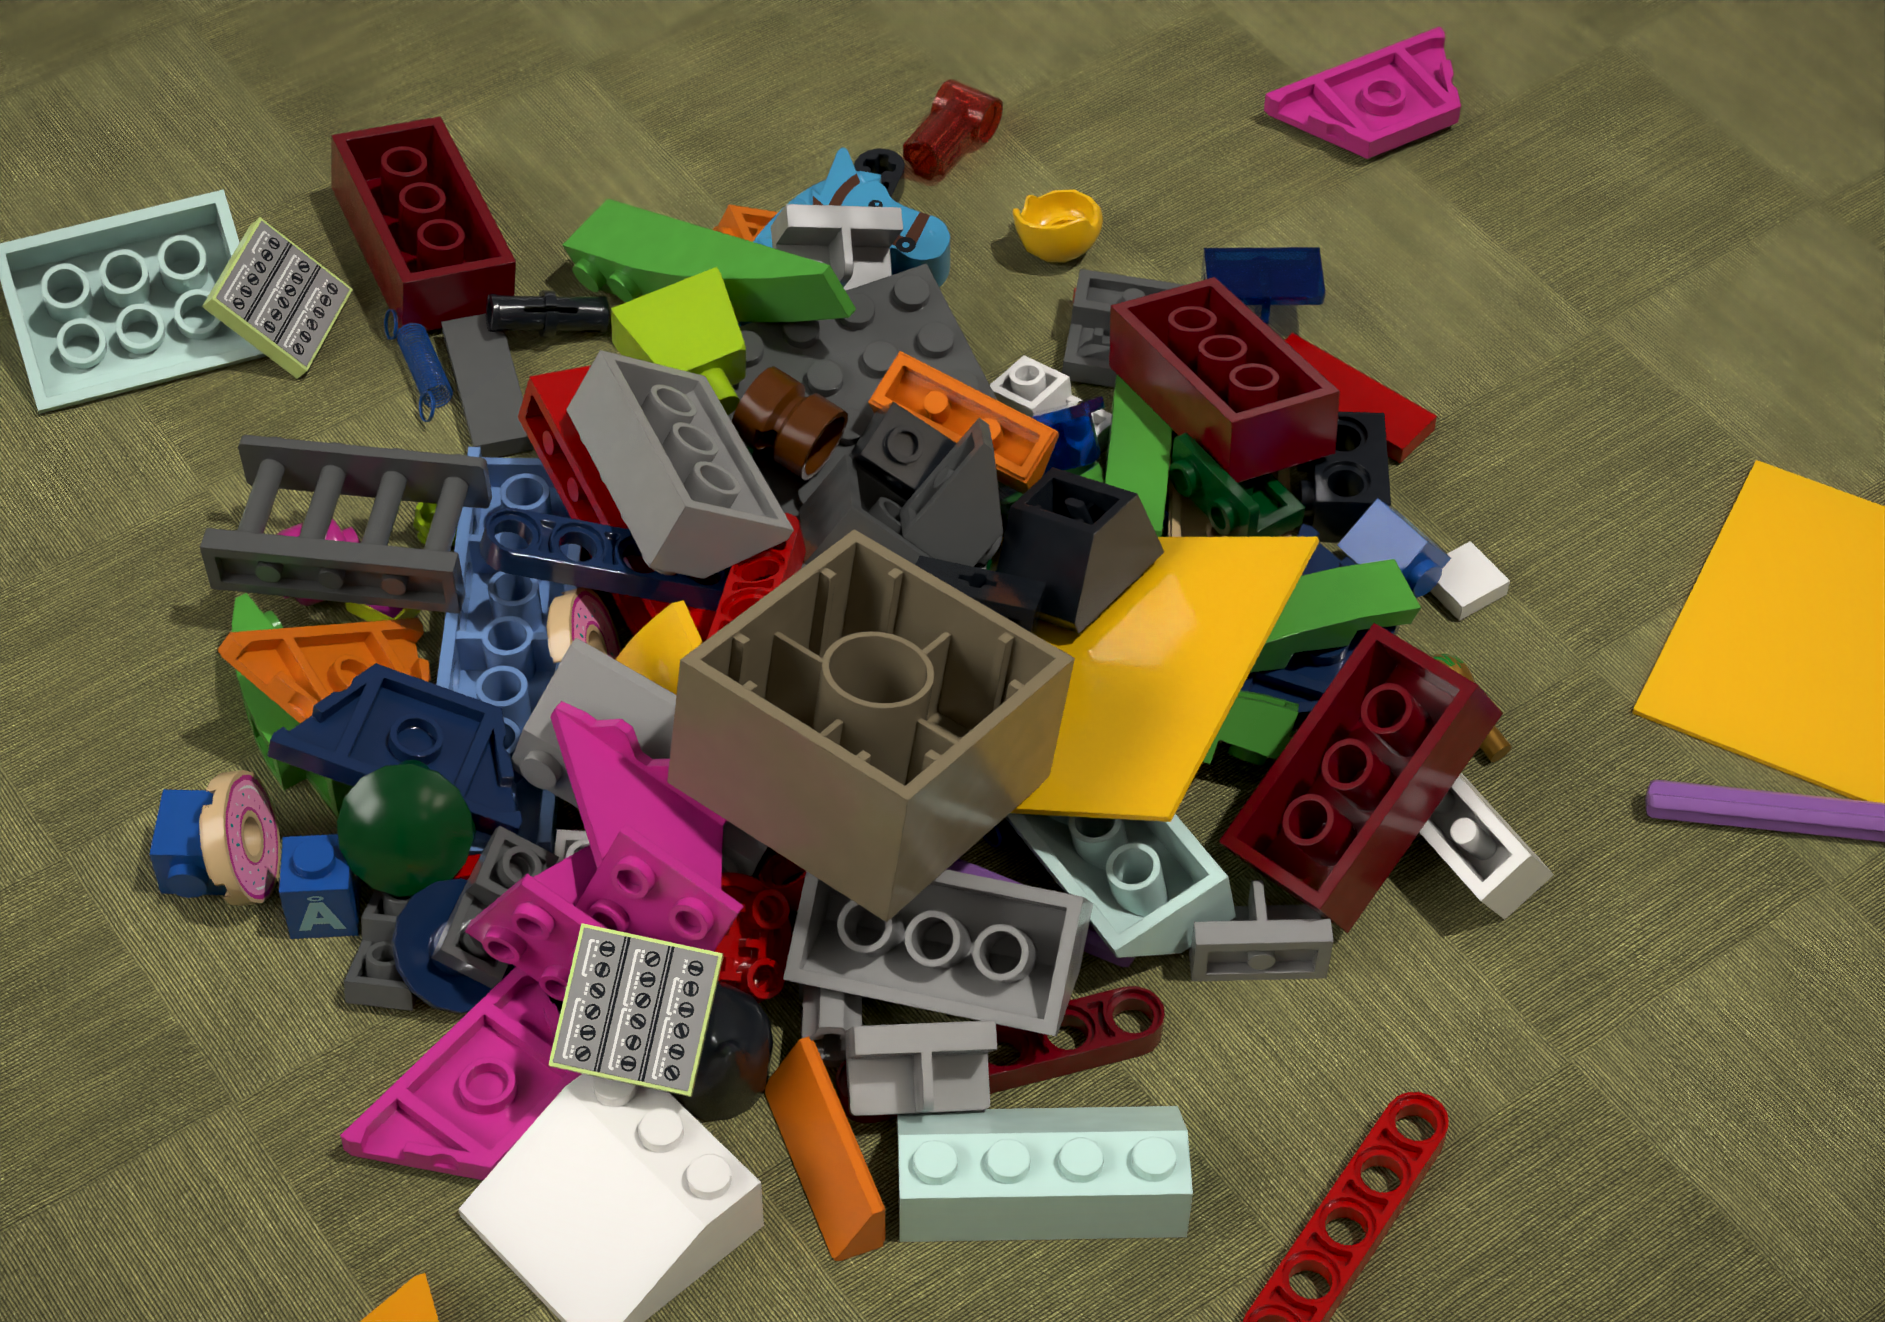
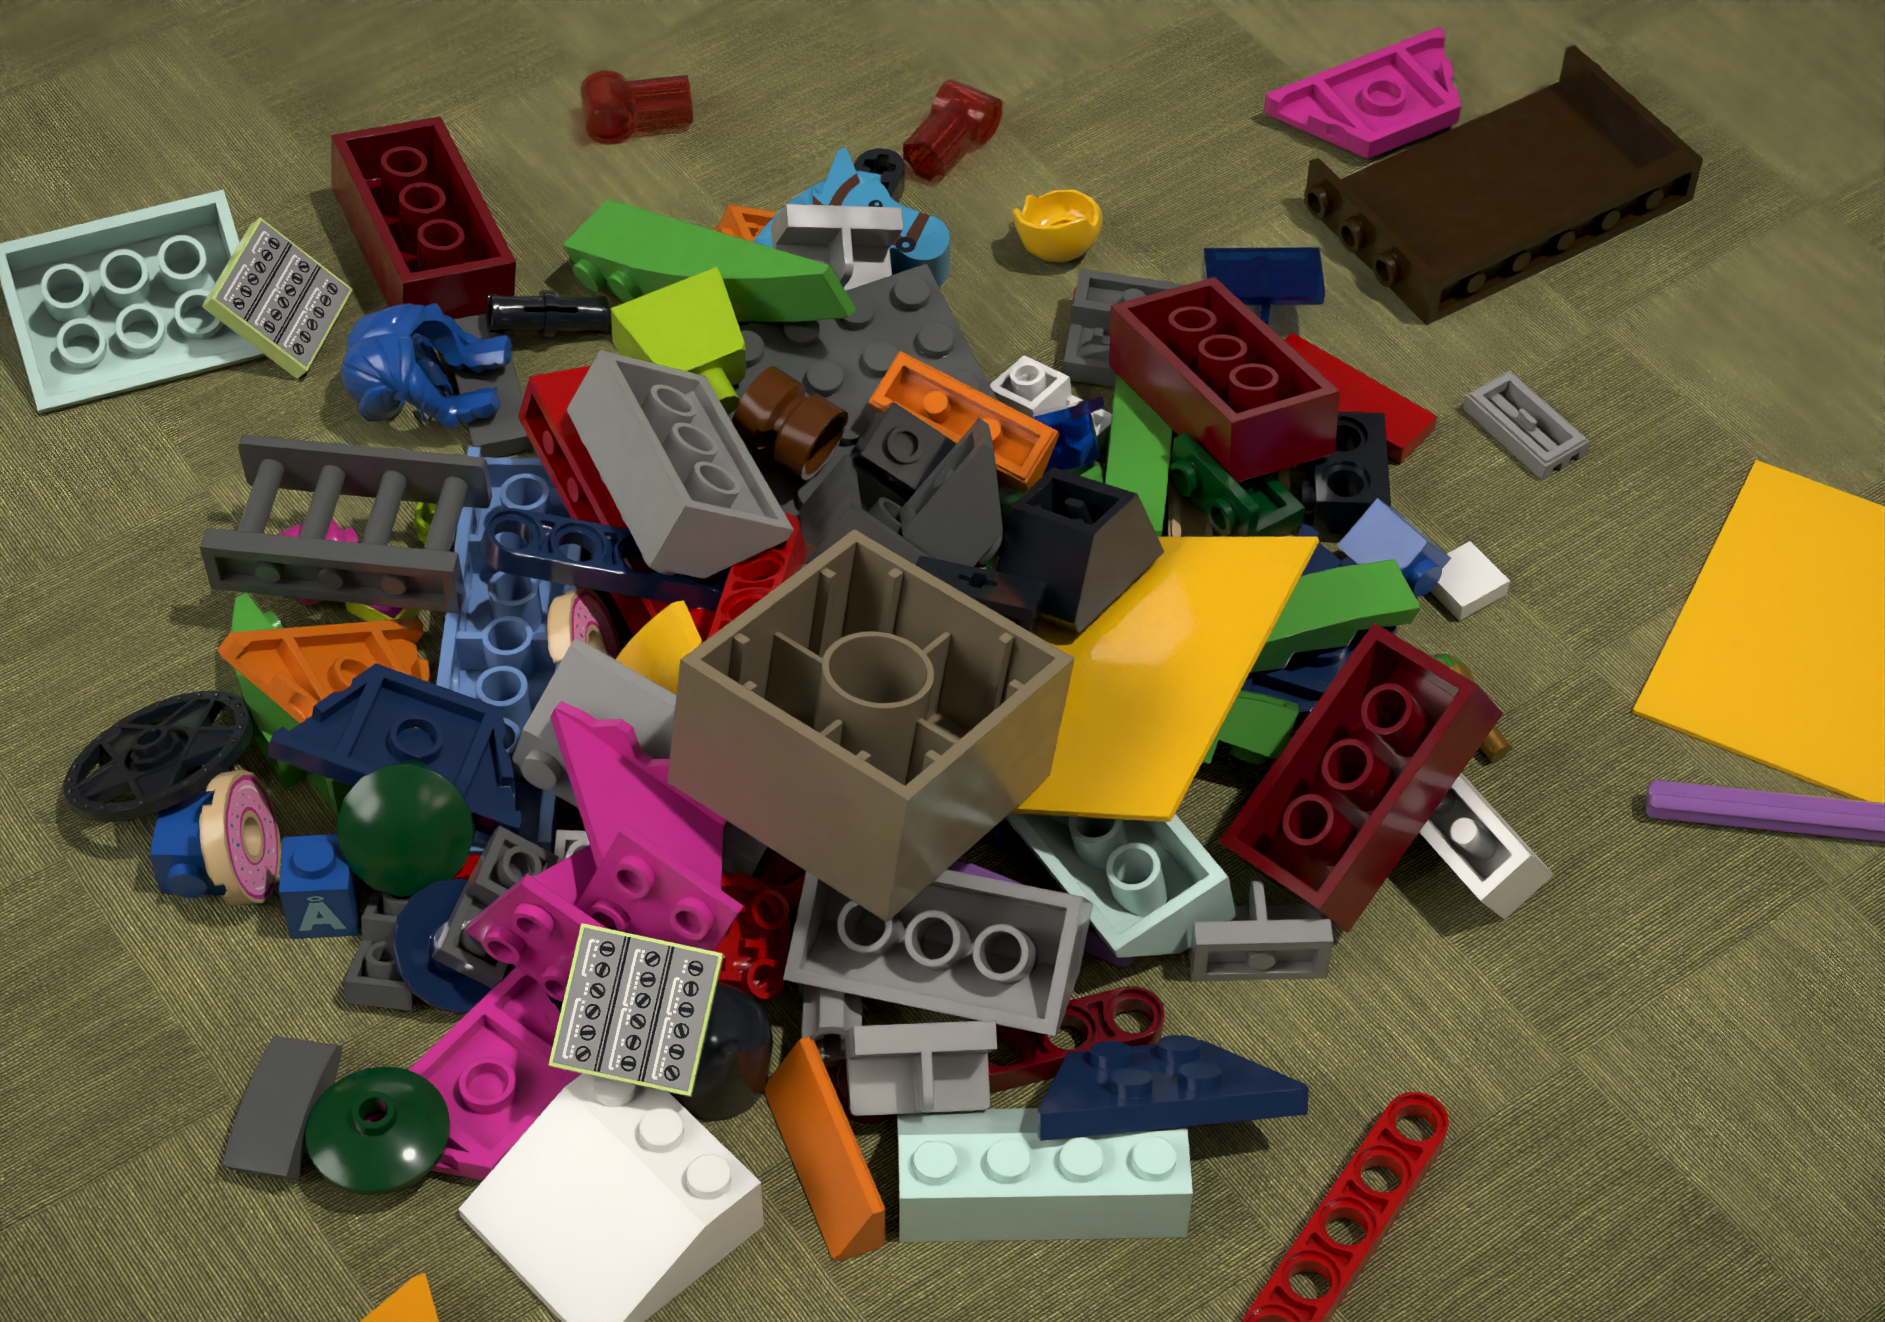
(159, 760): none -> black wheel
(276, 1107): none -> dark grey slope
(383, 1153): none -> dark green dish
(384, 373): none -> blue hair
(619, 106): none -> clear red piece
(1161, 1088): none -> dark blue wing
(1508, 191): none -> dark brown panel
(1518, 429): none -> light grey tile

